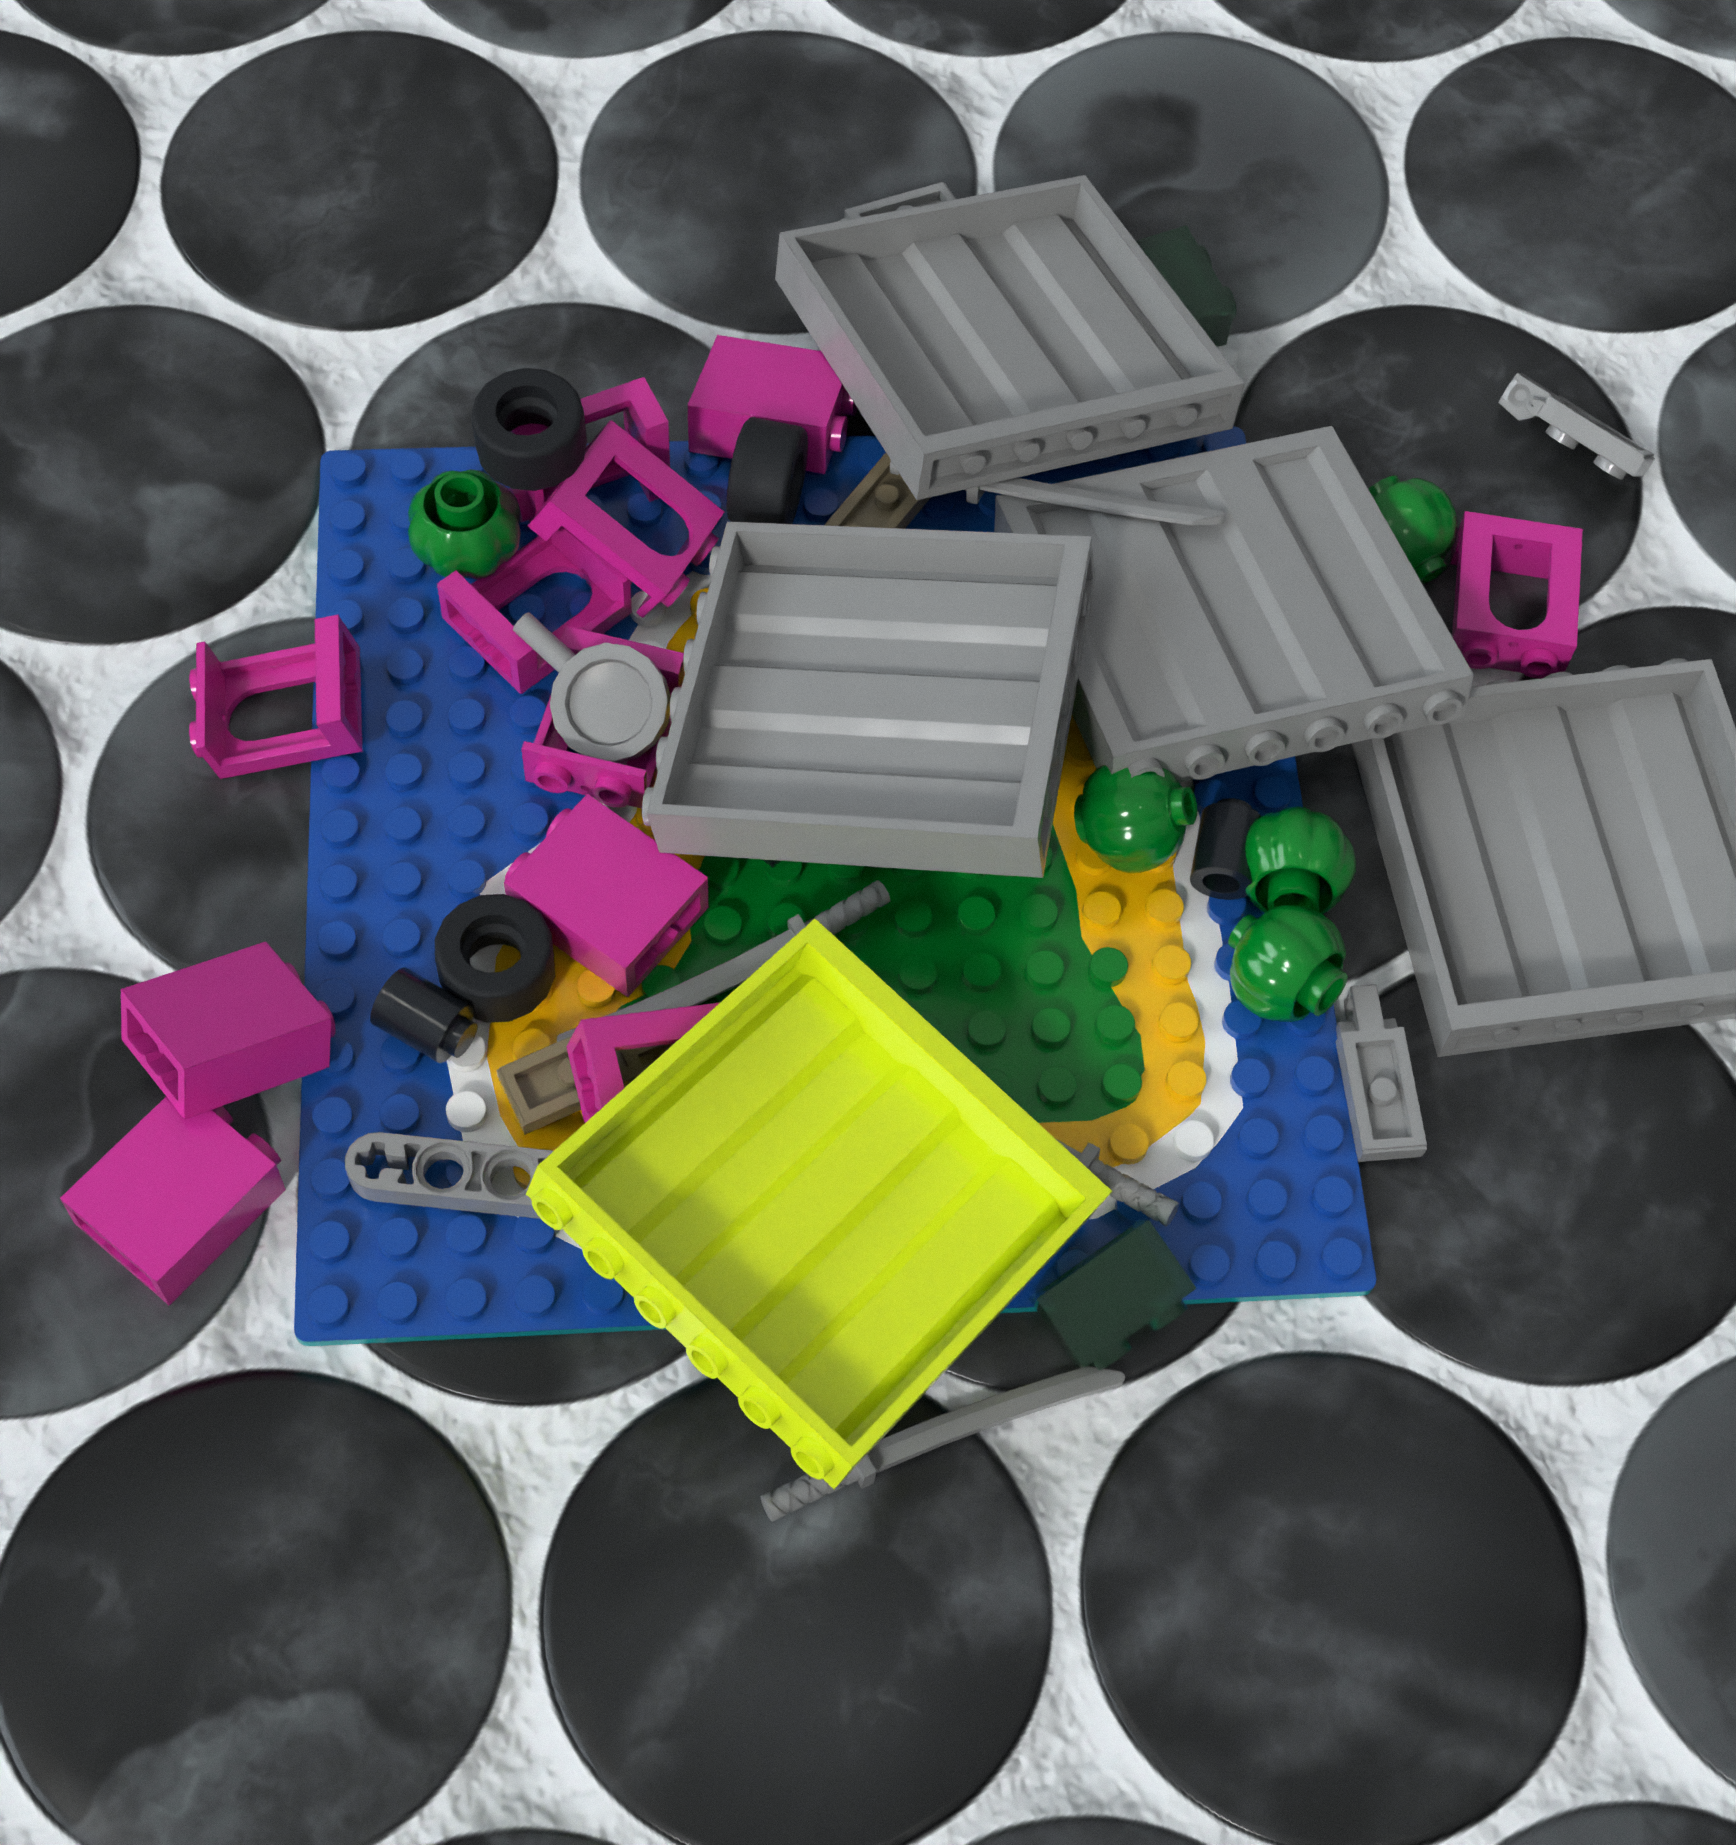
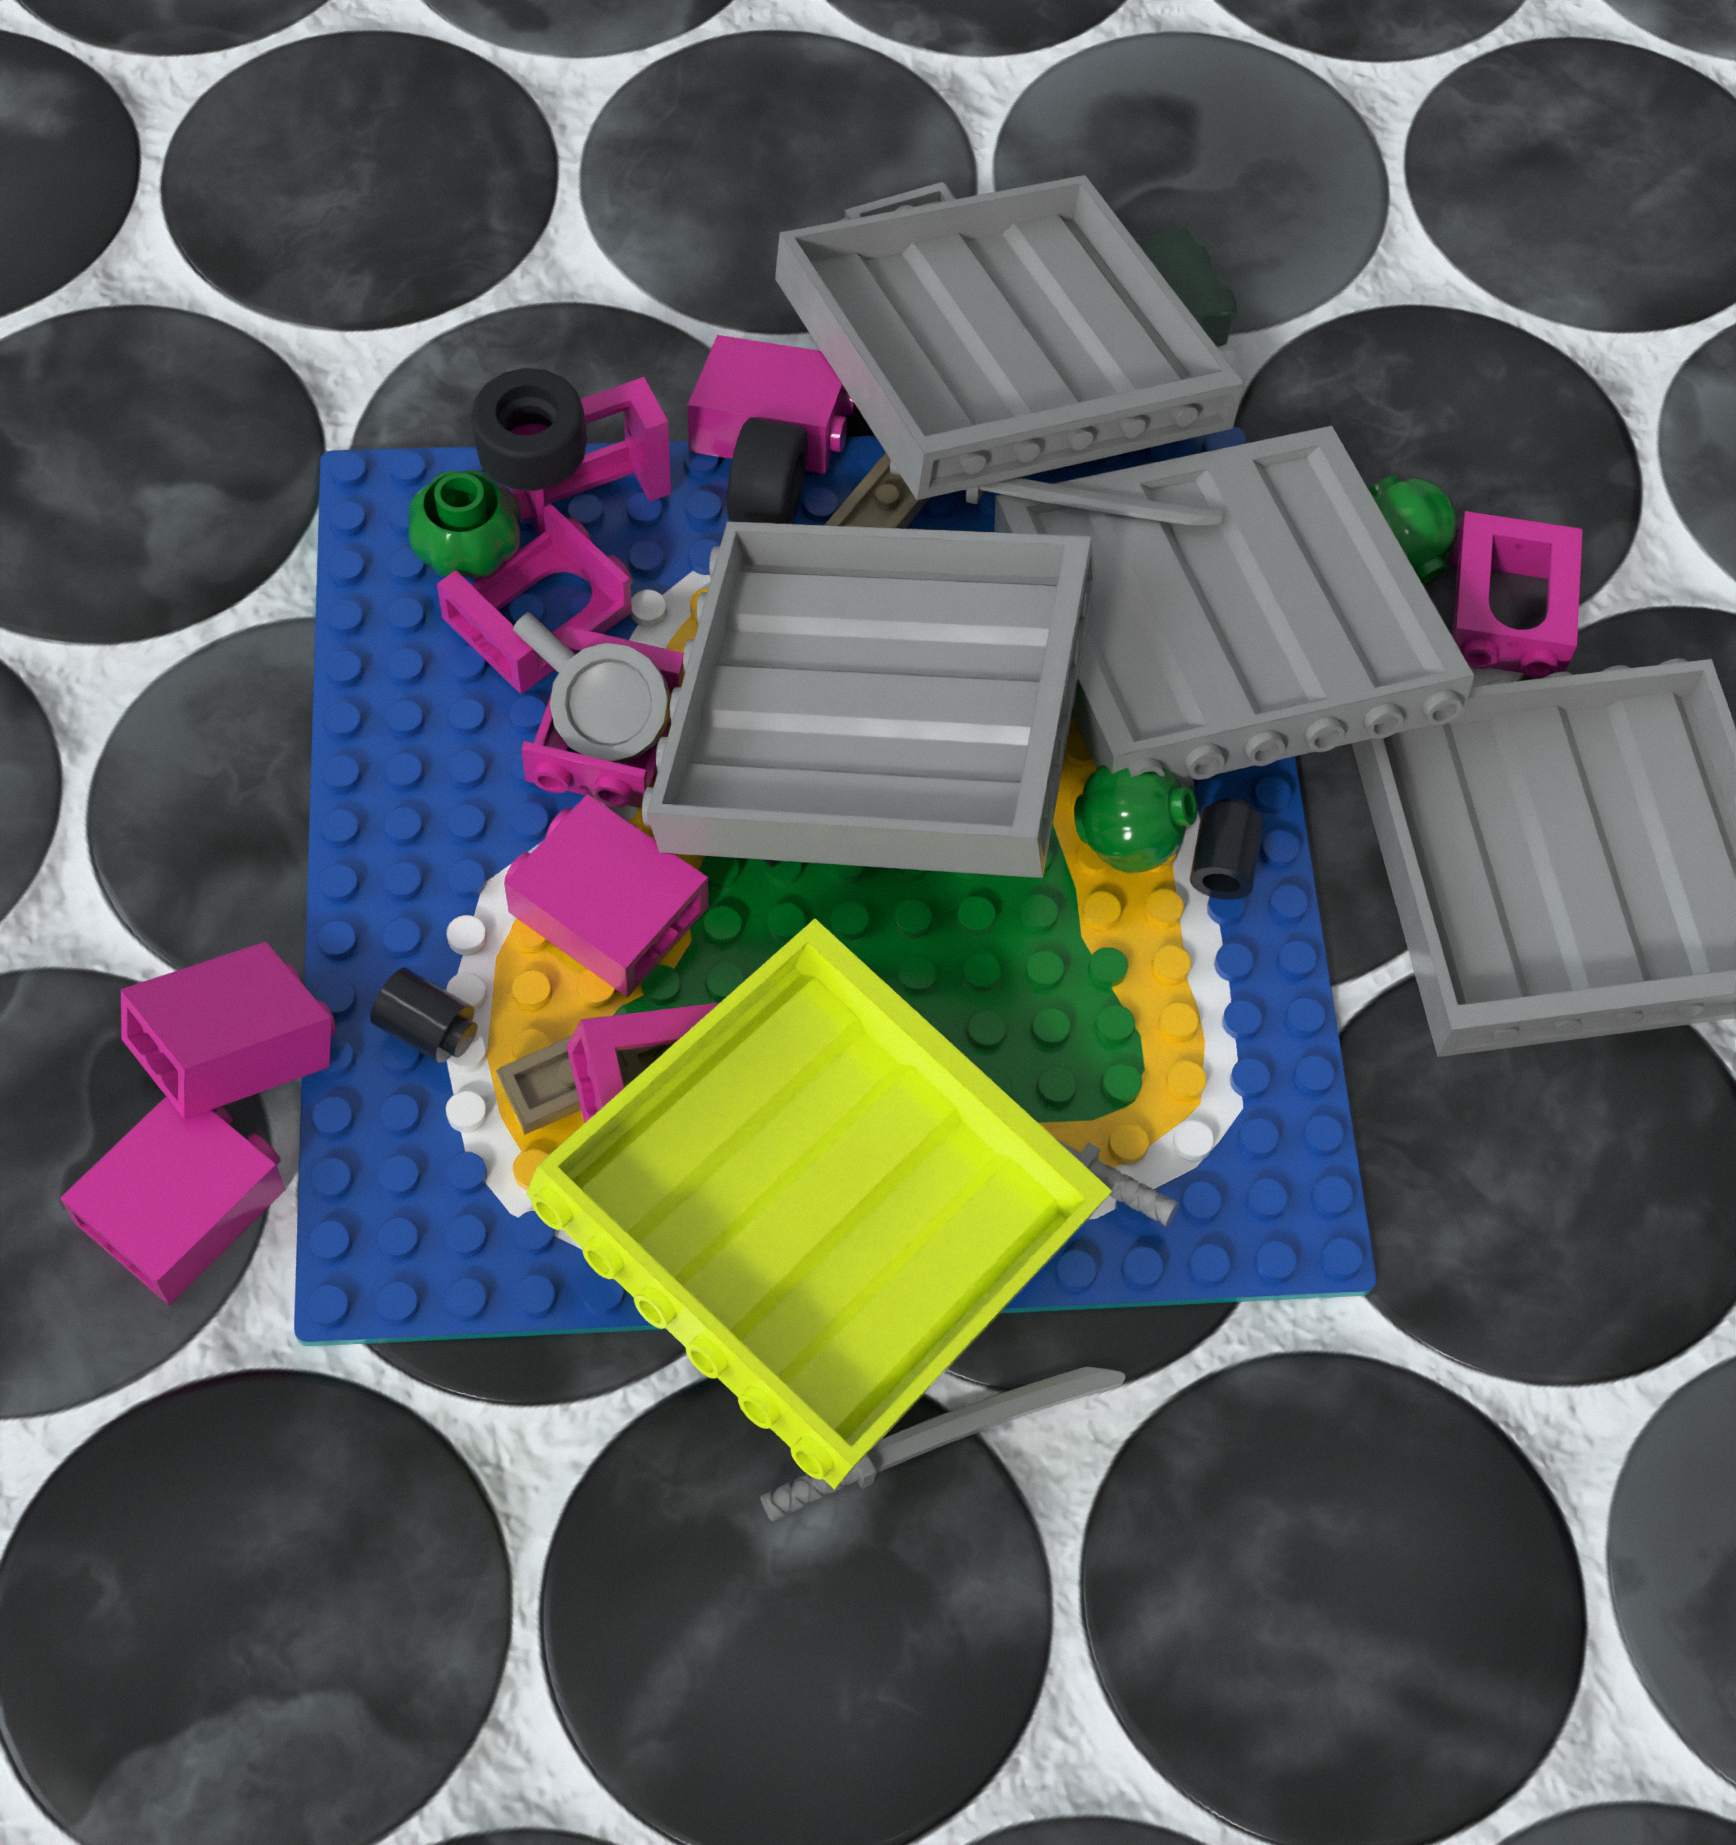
(221, 686): dark pink panel -> none
(470, 1193): light grey beam -> none
(488, 922): black tyre -> none
(653, 573): dark pink panel -> none
(743, 966): light grey sword -> none
(1114, 1295): clear green brick -> none
(1287, 963): green plant -> none
(1298, 860): green plant -> none
(1378, 1081): light grey hinge -> none
(1573, 425): light grey hinge -> none

